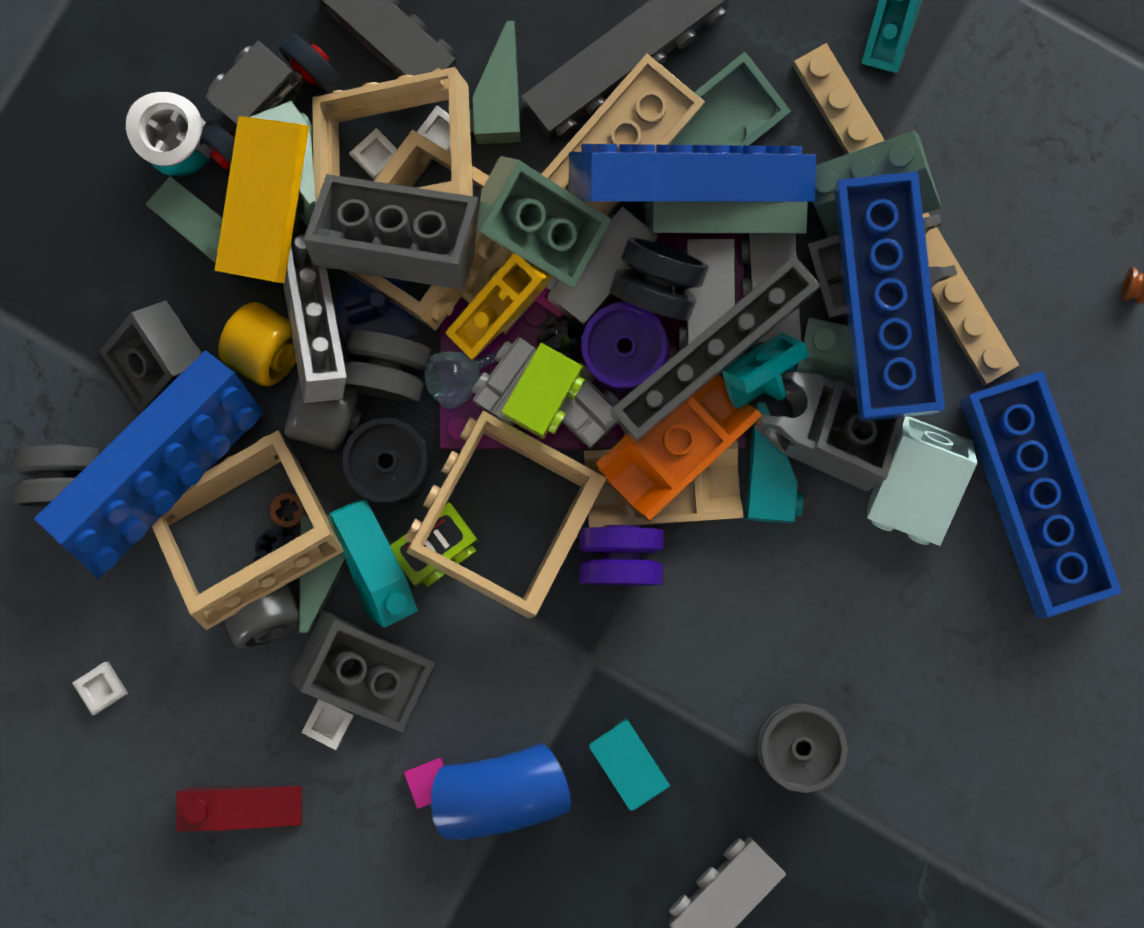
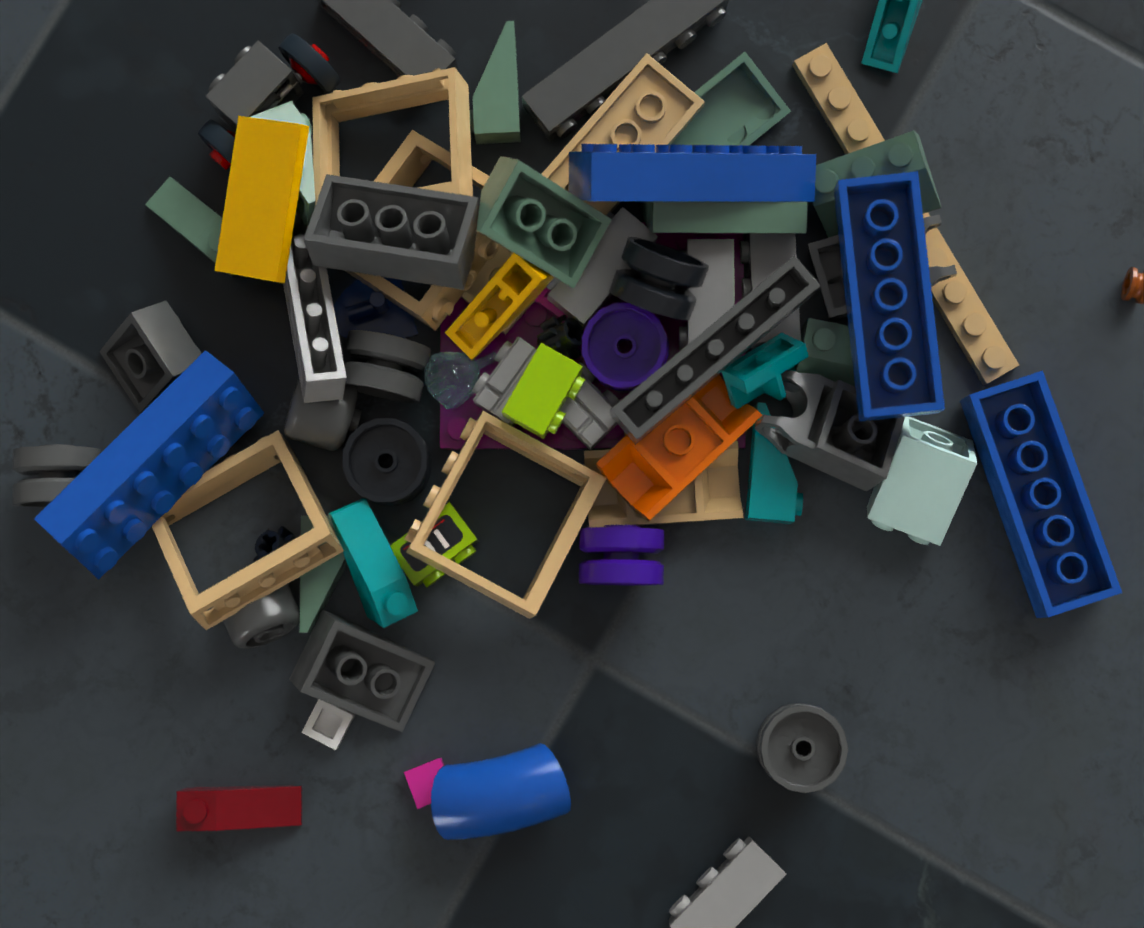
(100, 688): white tile -> none
(168, 133): white hat -> none
(258, 344): yellow head -> none
(277, 505): dark orange bush -> none
(373, 153): white tile -> none
(437, 128): white tile -> none
(629, 765): teal panel -> none

